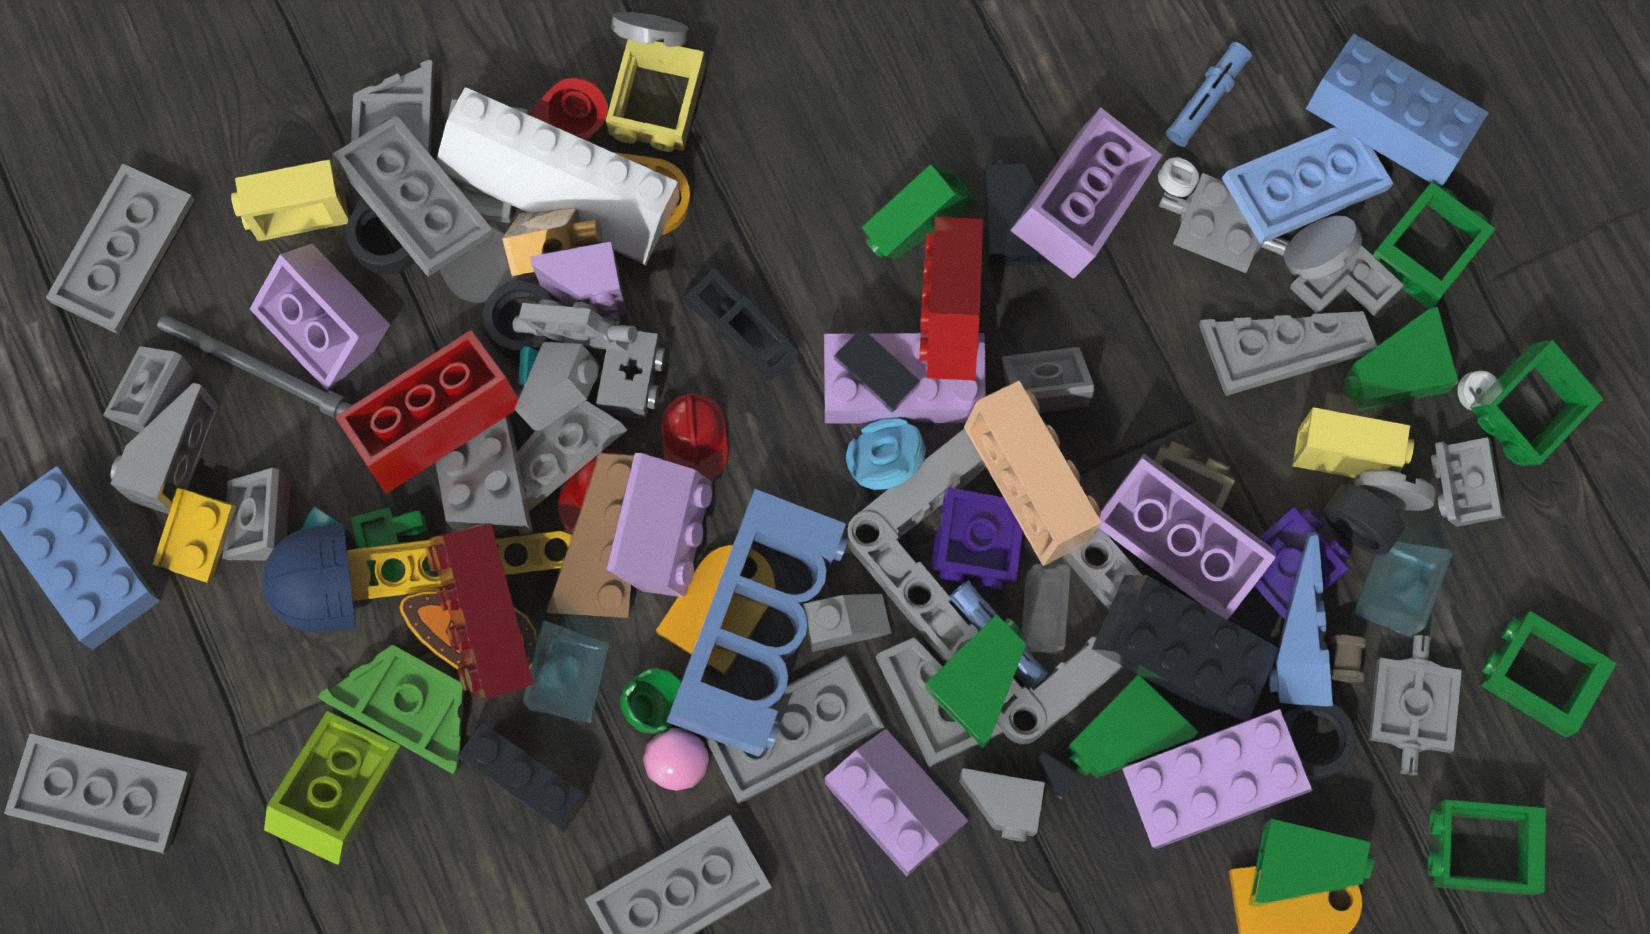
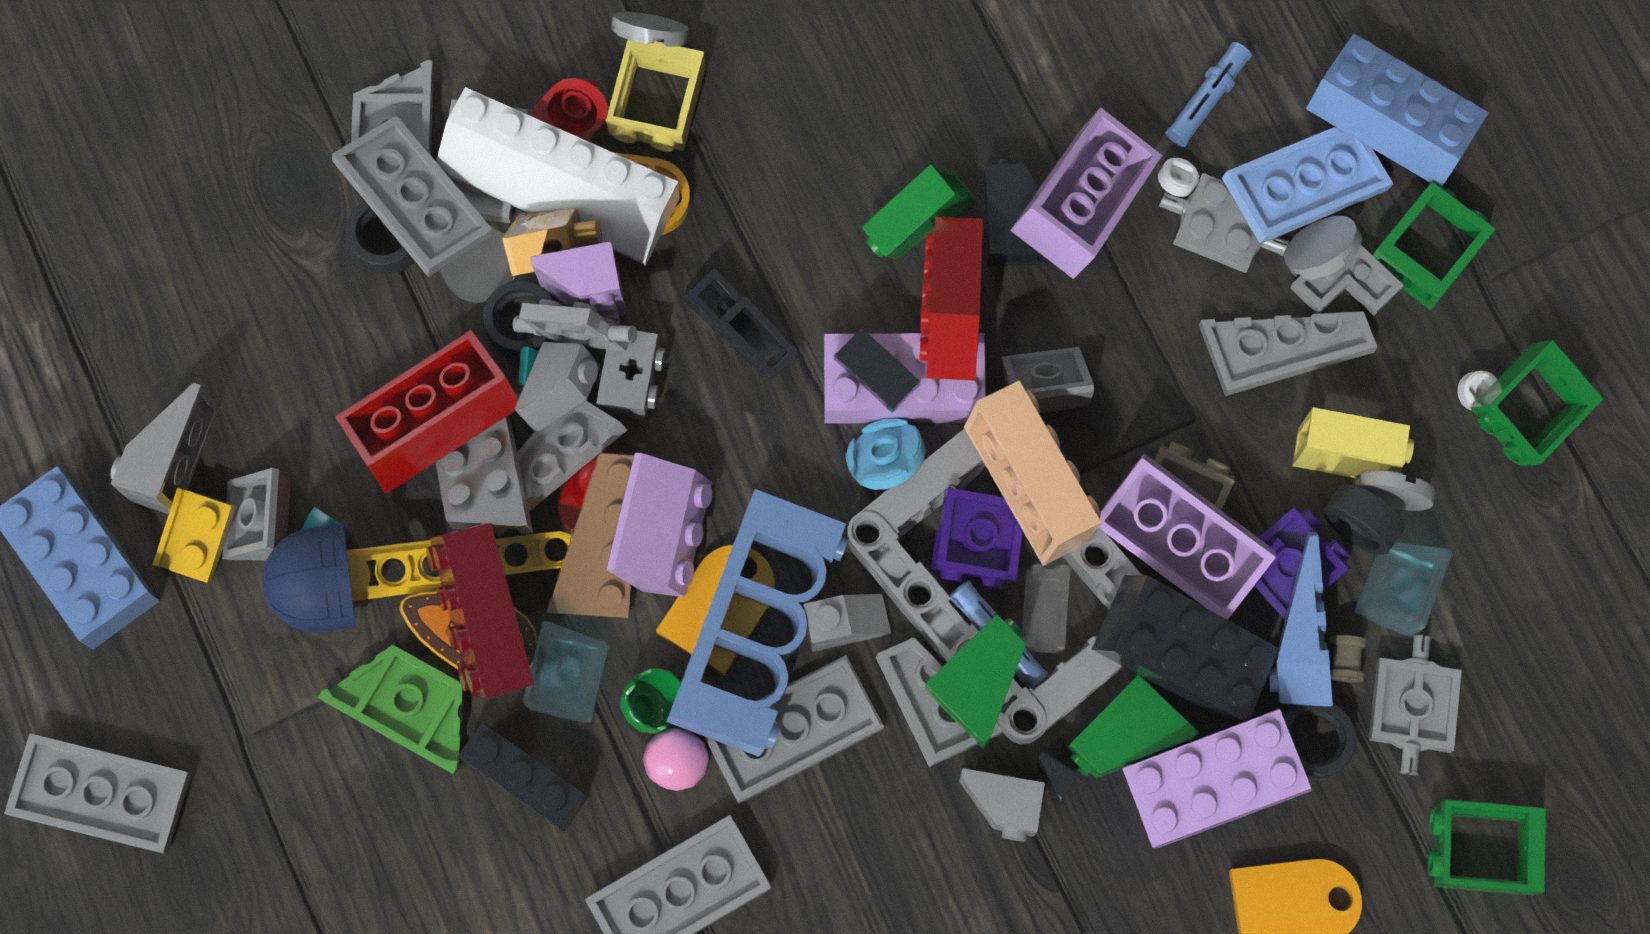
(120, 248): light grey plate -> none
(149, 387): light grey slope -> none
(291, 200): light yellow window -> none
(318, 315): lavender slope -> none
(329, 403): dark grey bar -> none
(330, 788): lime slope -> none
(383, 529): green plate -> none
(695, 434): red piece -> none
(895, 801): lavender slope -> none
(1306, 863): green slope -> none
(1405, 366): green slope -> none
(1468, 482): light grey bracket -> none
(1585, 693): green window -> none

